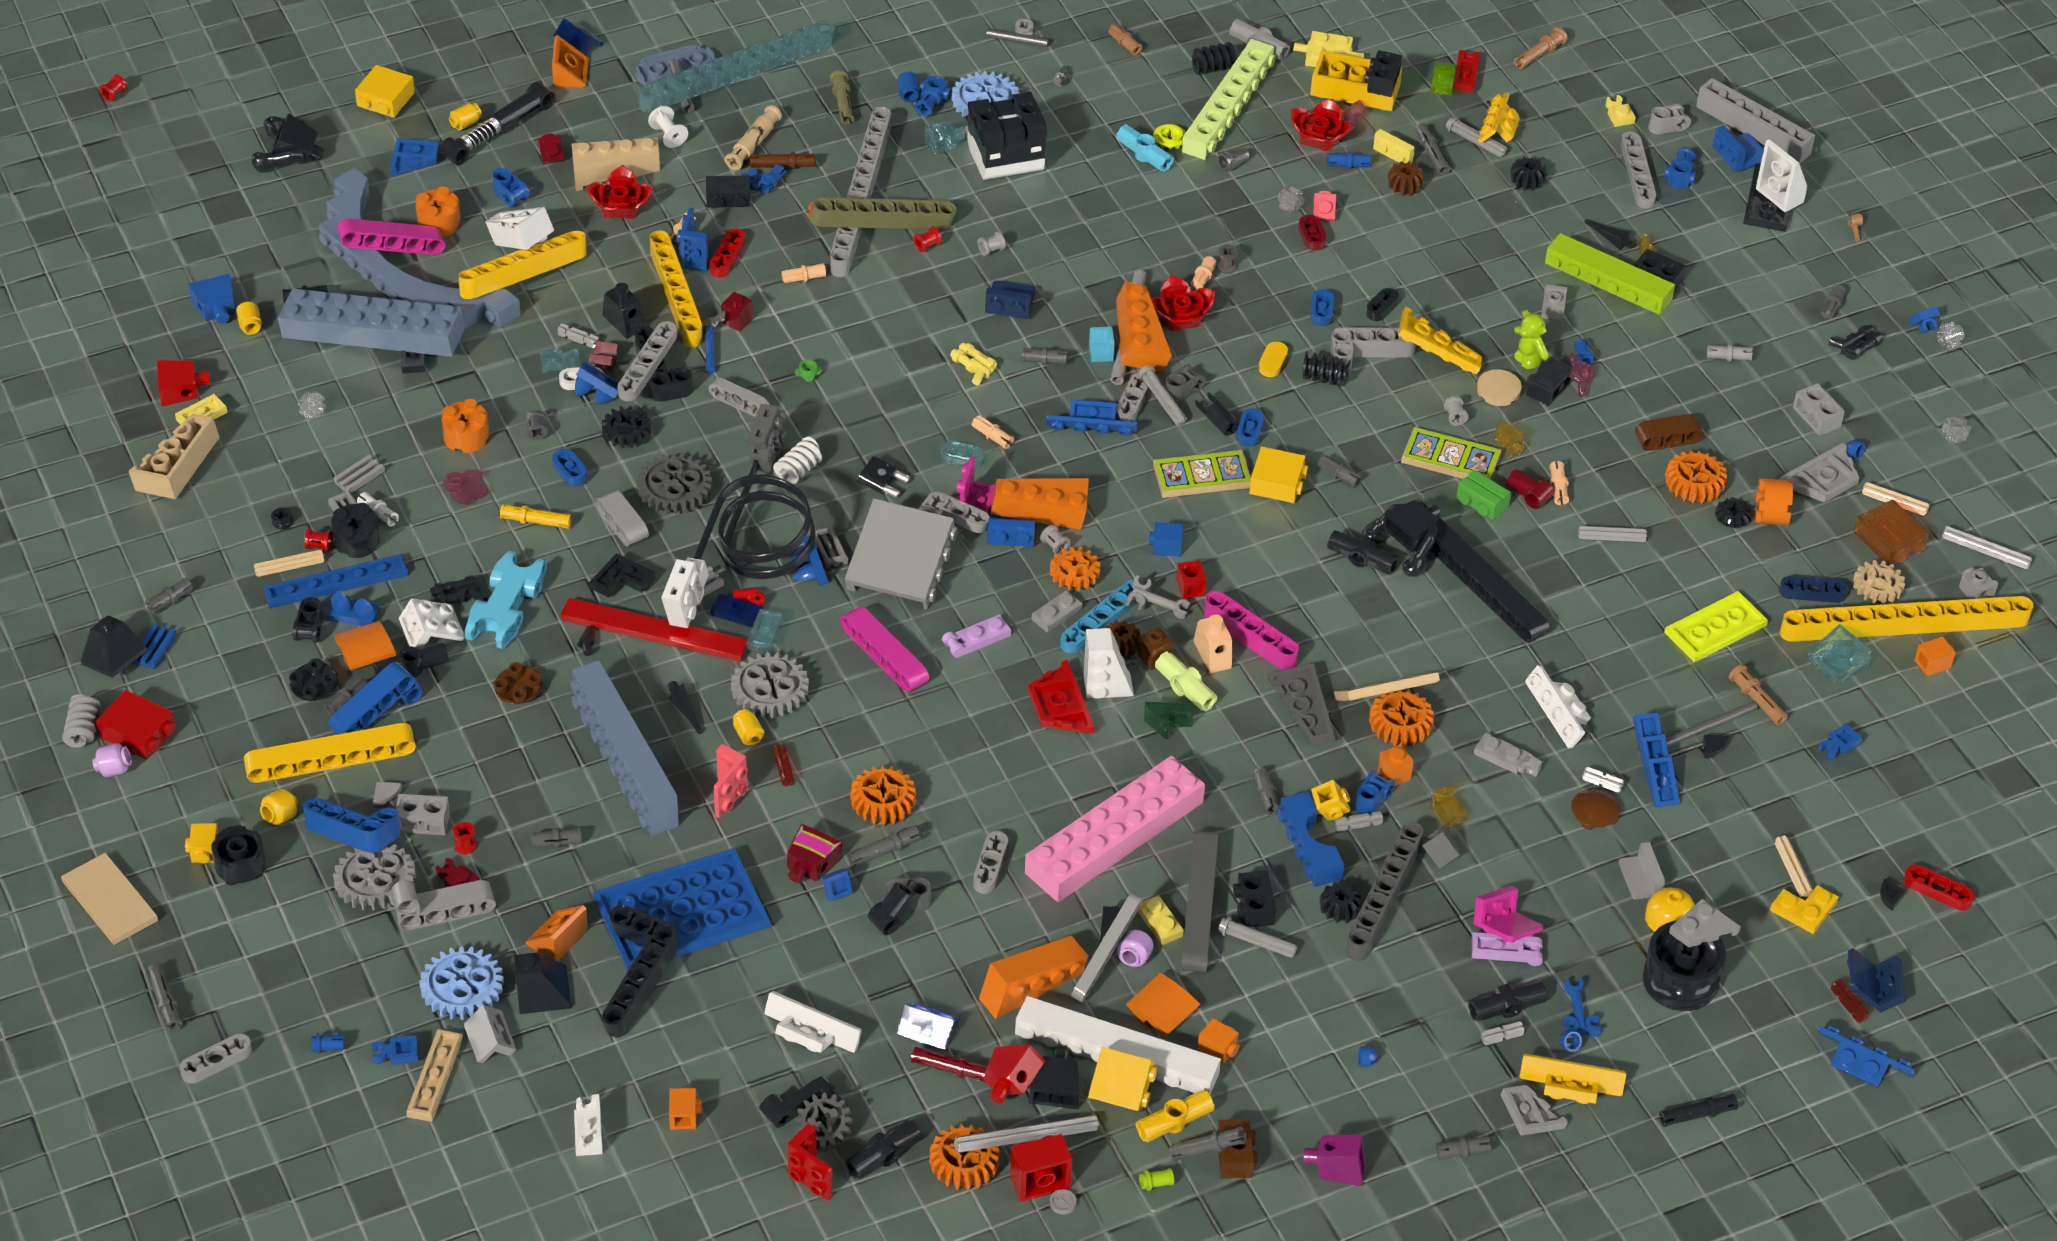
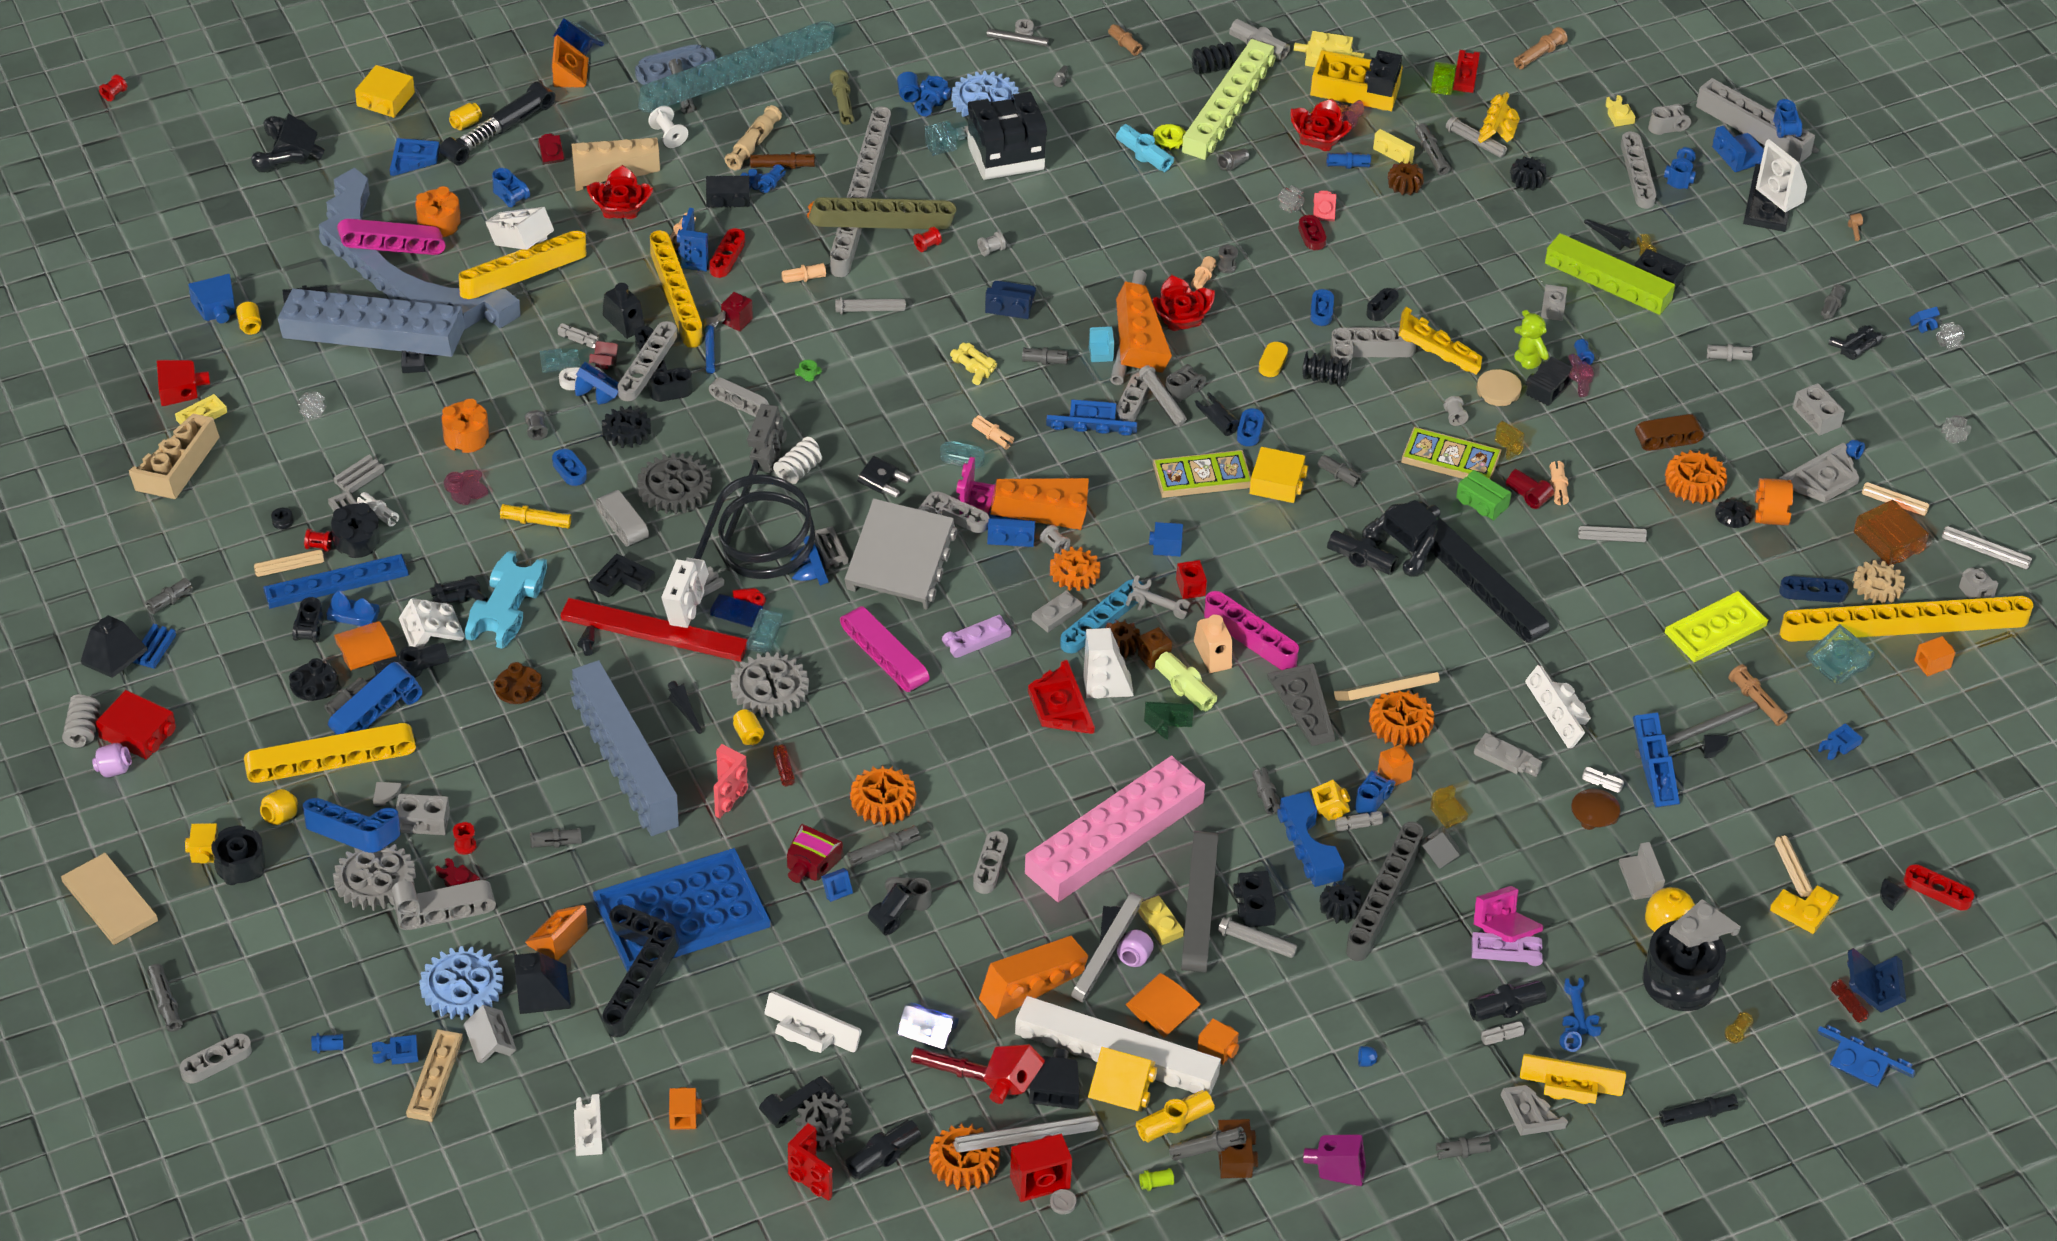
(869, 305): none -> light grey axle
(1735, 1032): none -> clear yellow pin
(1787, 119): none -> blue piece

